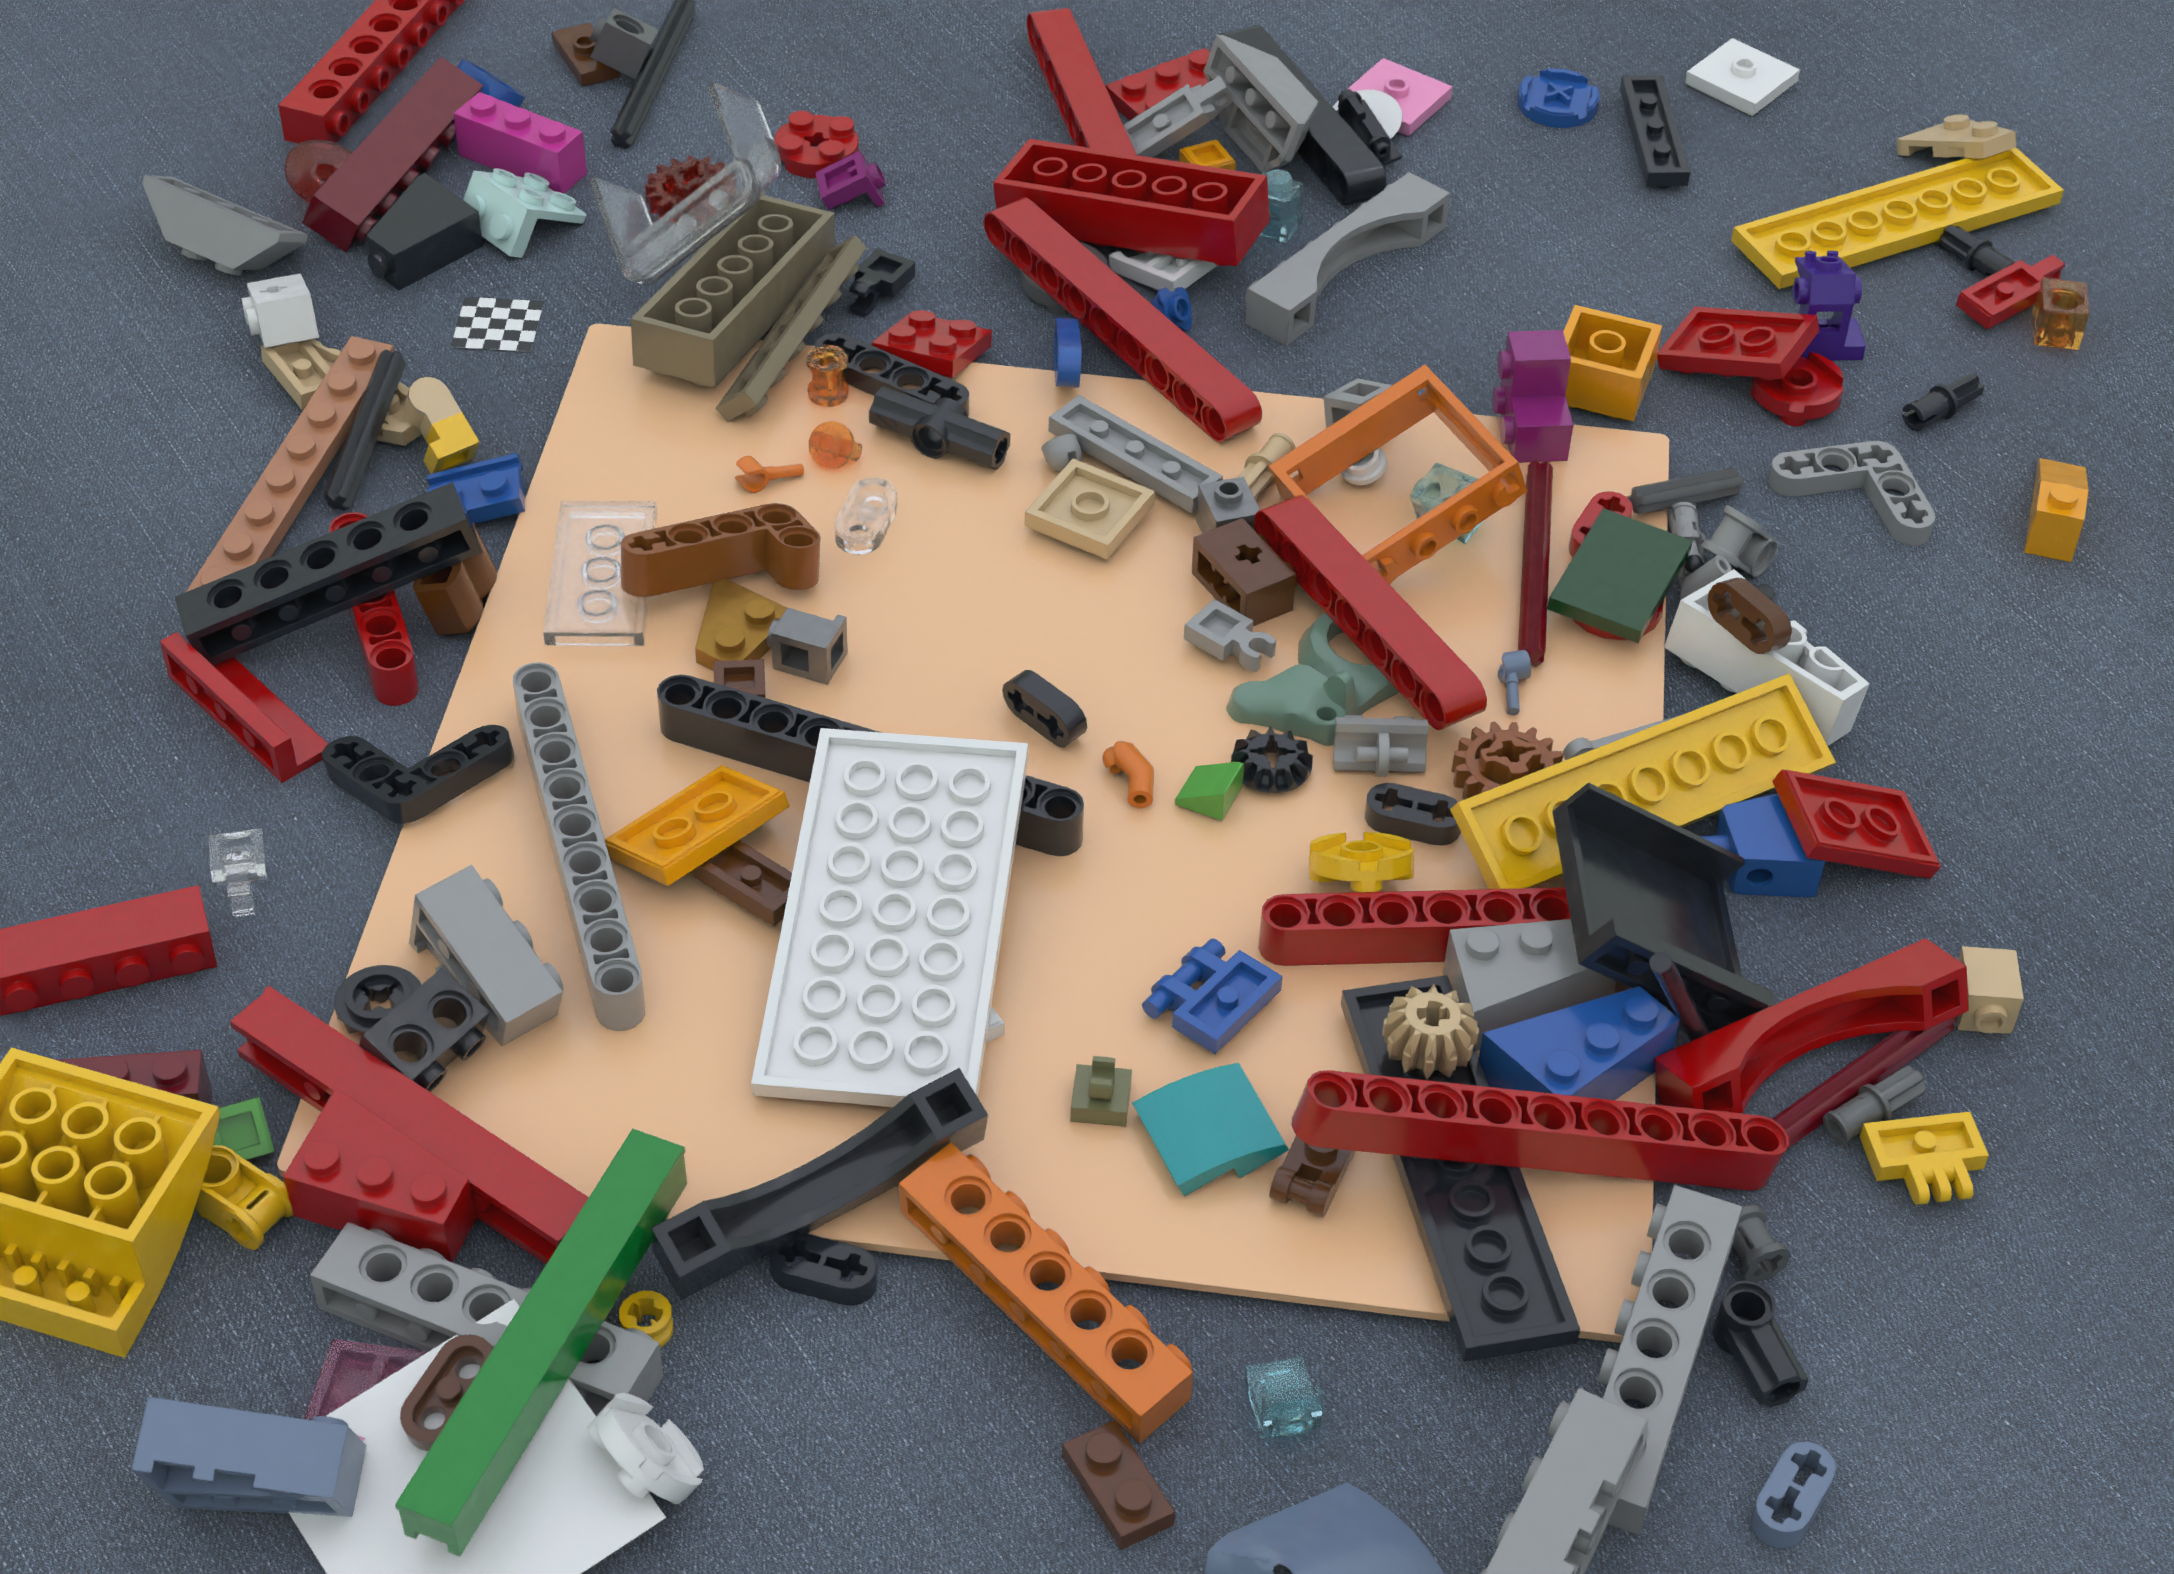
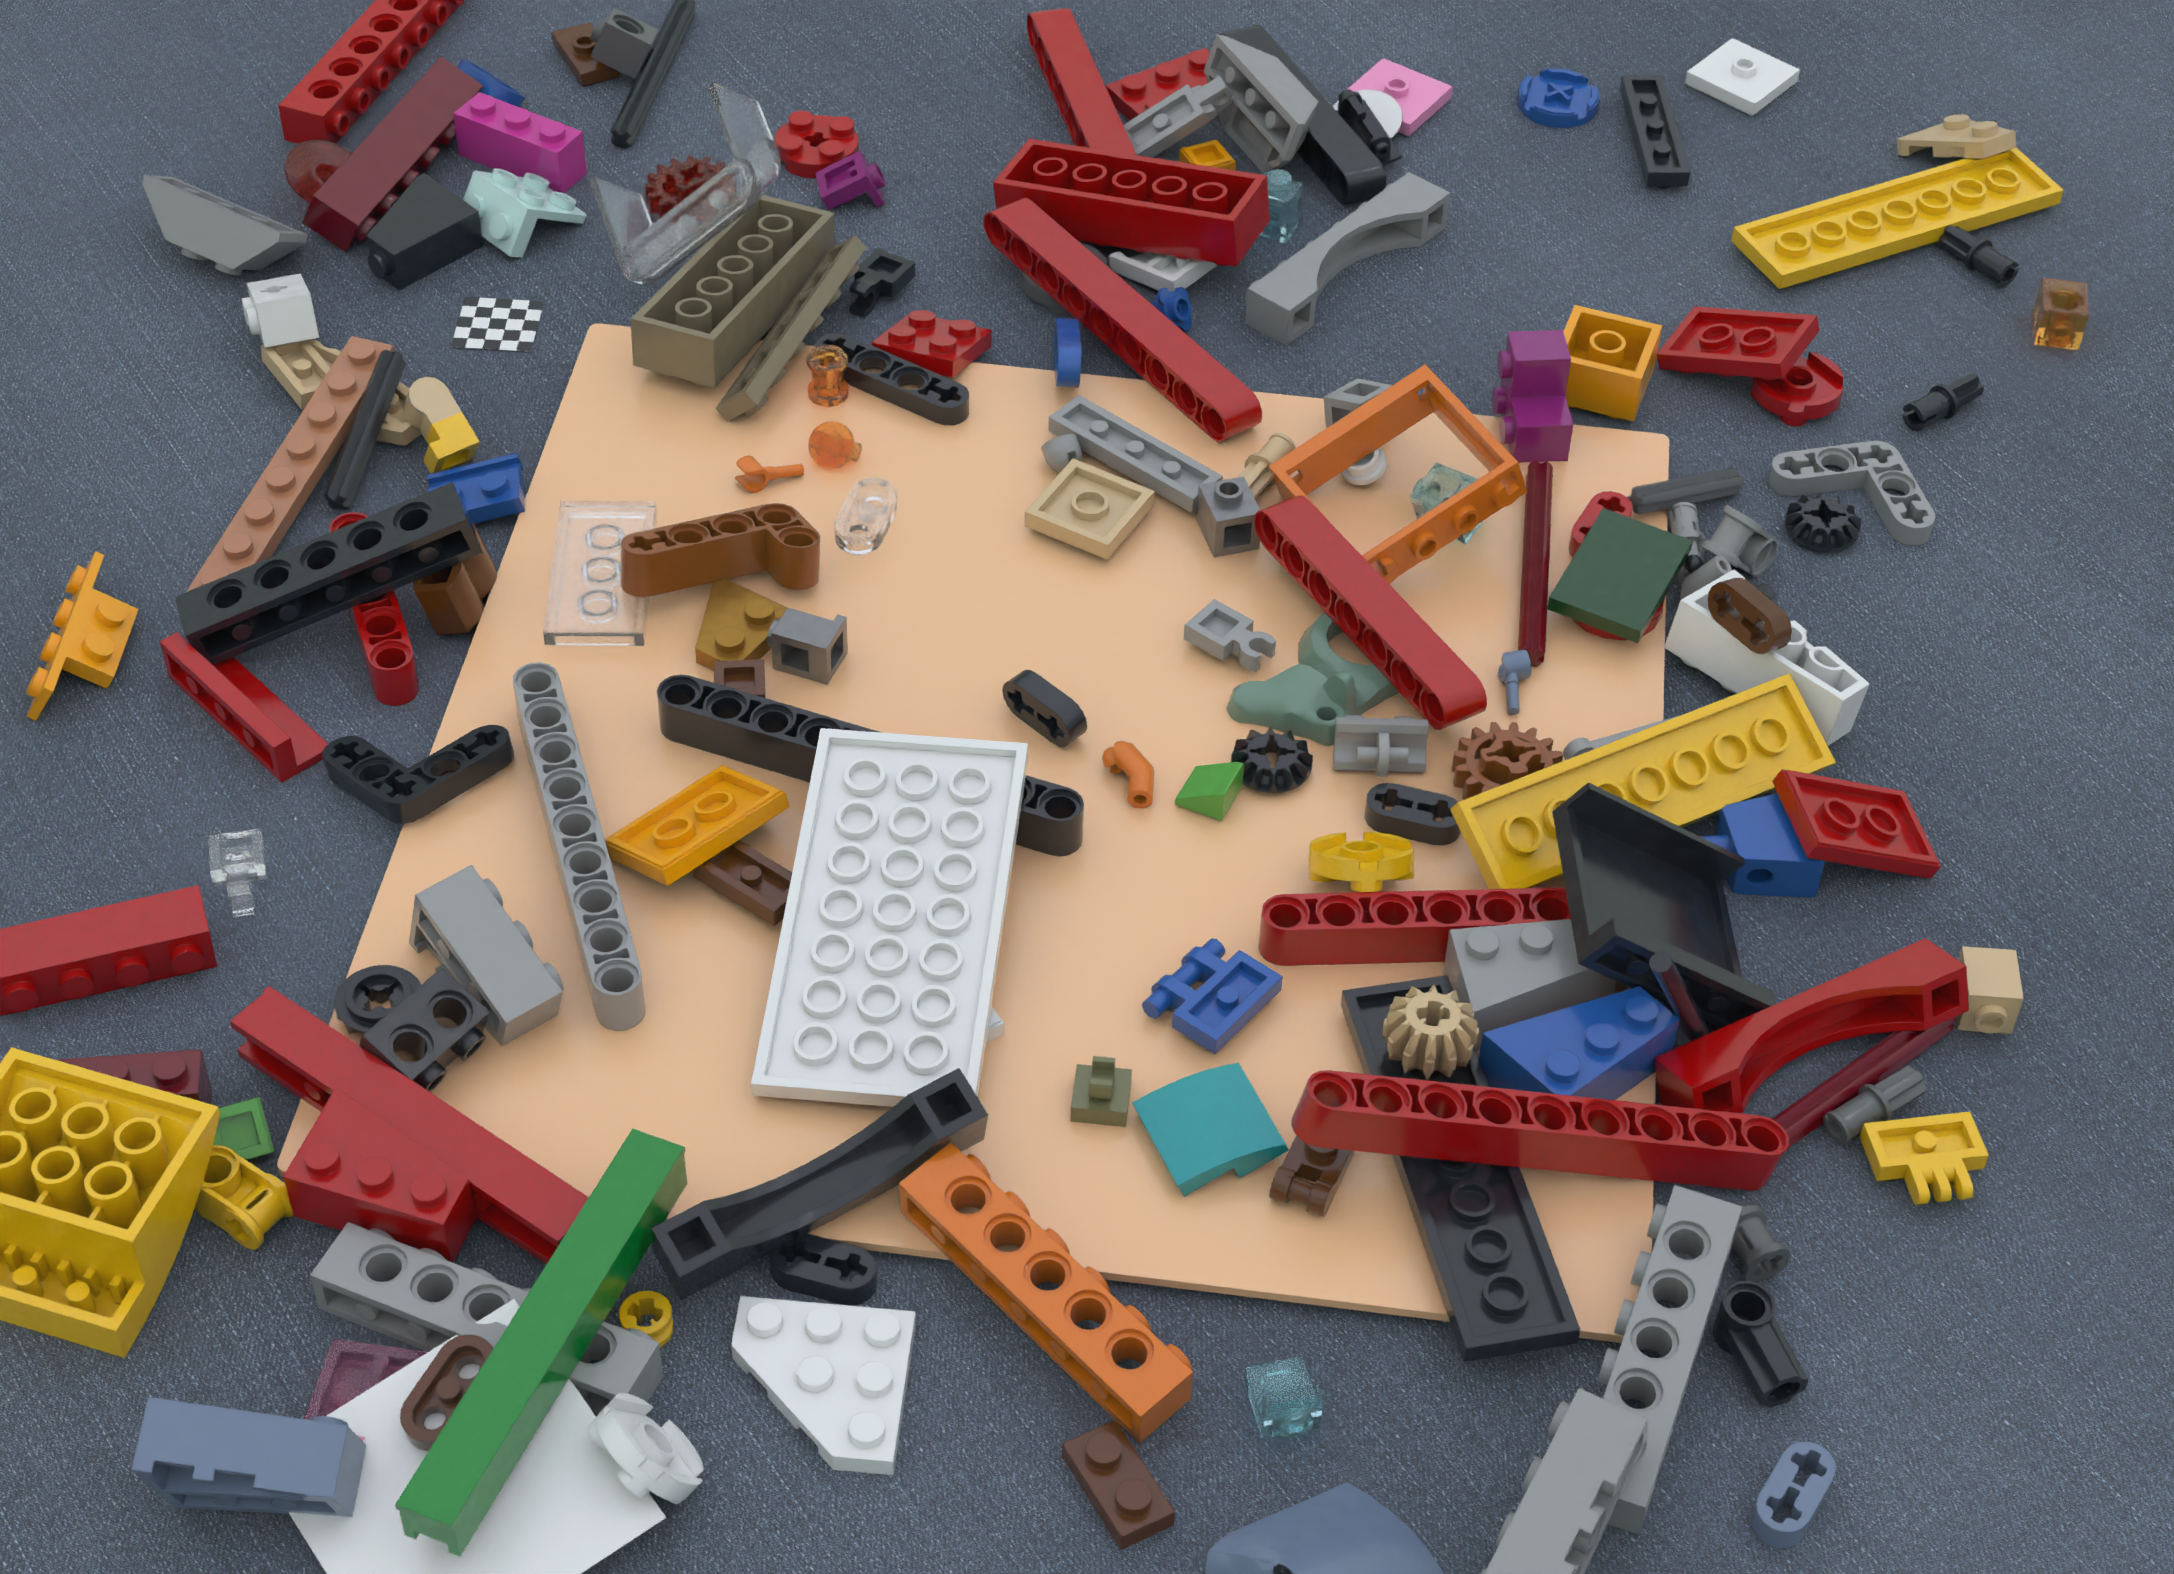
(89, 637): none -> light orange bracket
(831, 1373): none -> white plate
(939, 428): black piece -> none
(1244, 571): reddish brown brick -> none
(1806, 527): none -> black gear
(1830, 286): dark purple tile -> none
(2007, 291): red hinge -> none
(2057, 510): light orange slope -> none

